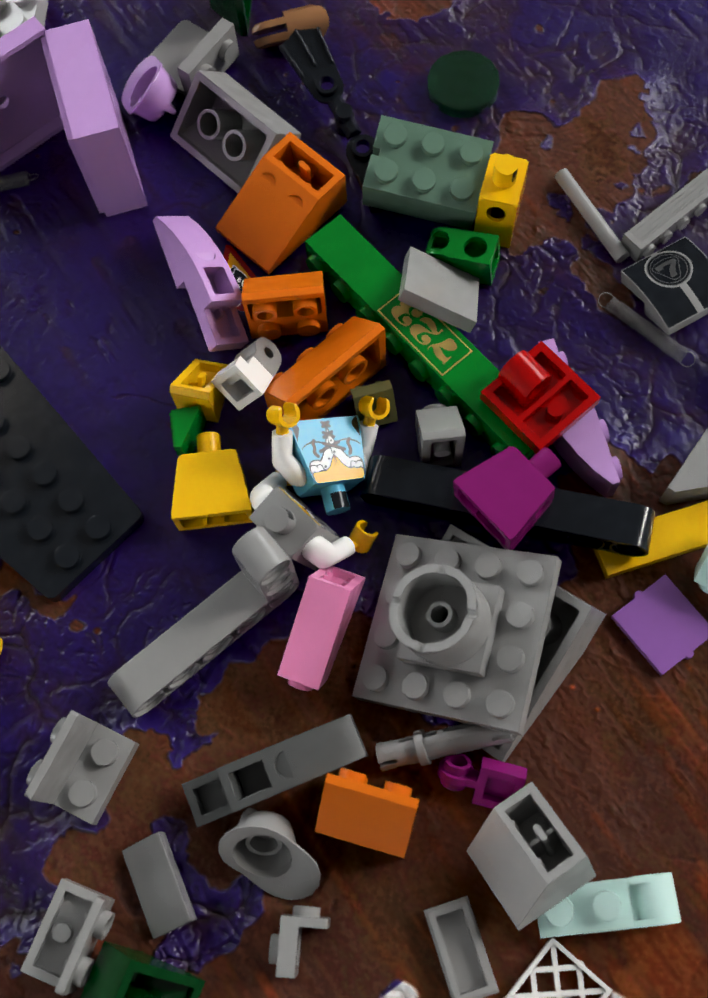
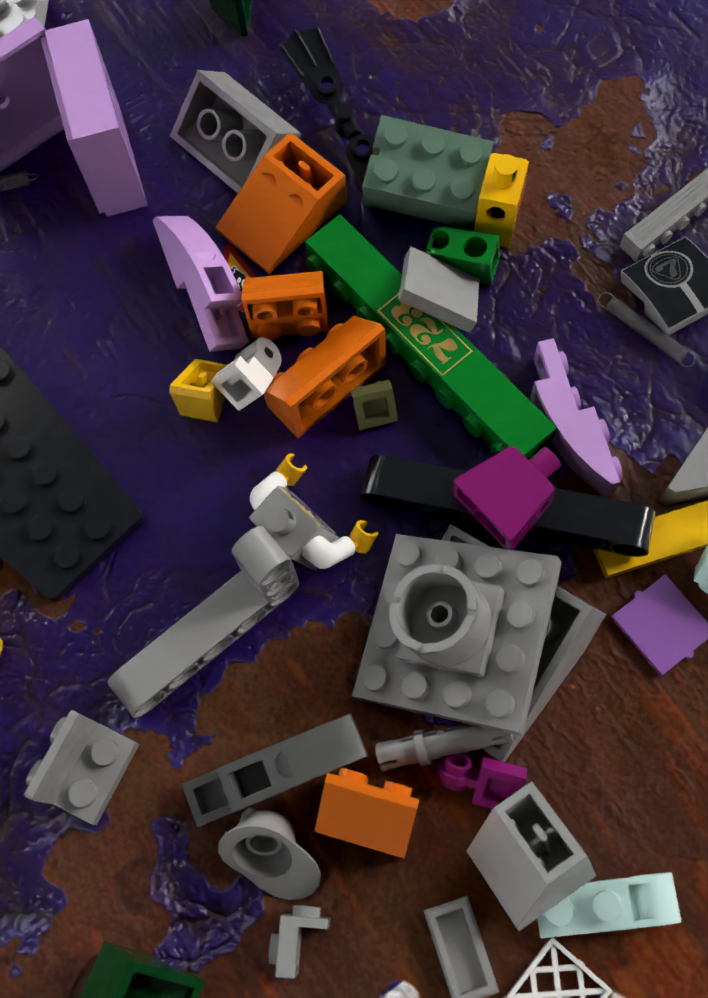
(69, 936): light grey bracket -> none
(150, 90): lavender piece -> none
(159, 884): light grey slope -> none
(185, 426): green slope -> none
(194, 49): light grey bracket -> none
(210, 487): yellow torso -> none
(298, 18): medium nougat arm -> none
(320, 627): bright pink slope -> none
(325, 453): torso -> none
(440, 435): light grey slope -> none
(463, 83): clear green tile -> none
(539, 396): red plate -> none
(591, 216): light grey bar -> none

